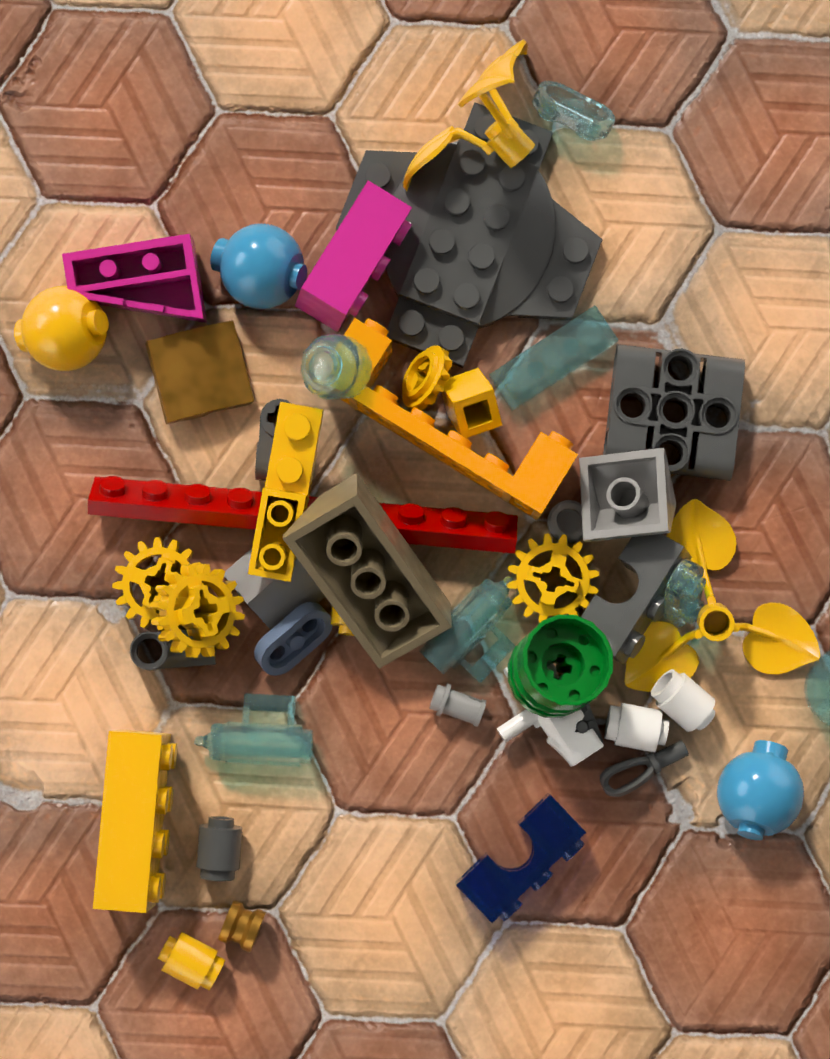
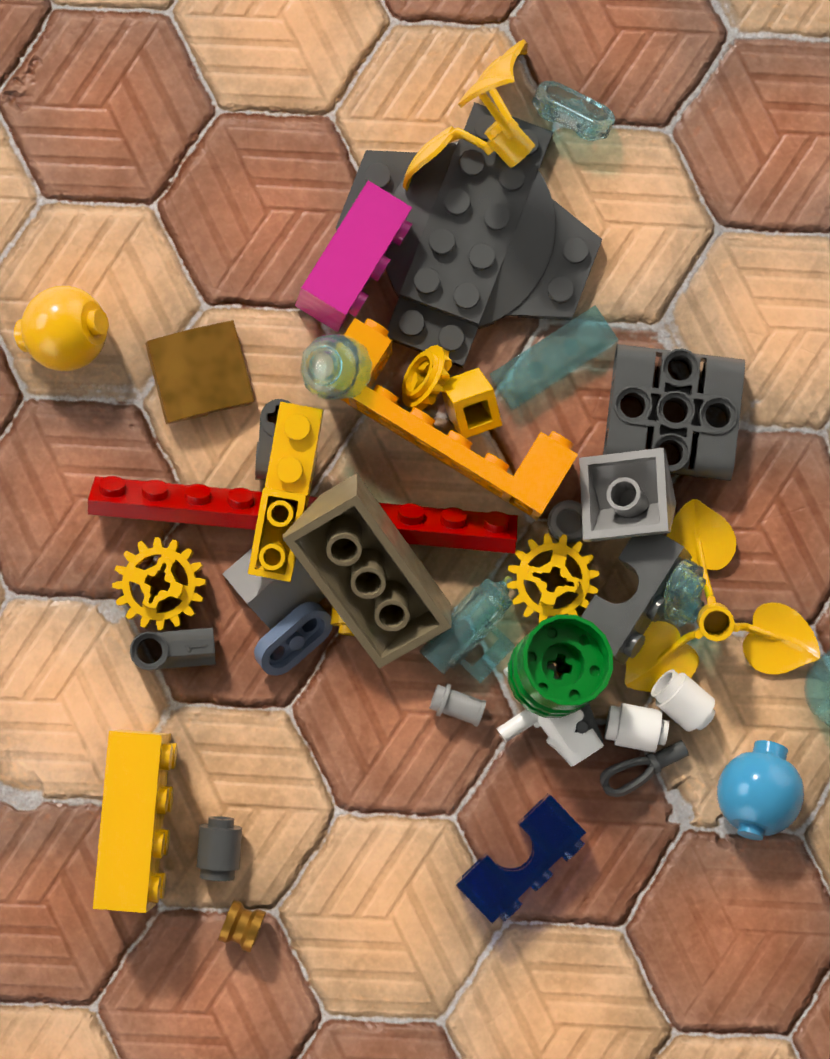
(141, 277): dark pink wedge -> none
(191, 961): yellow brick -> none
(203, 625): yellow gear -> none
(260, 265): dark azure brick -> none
(261, 742): clear light blue piece -> none

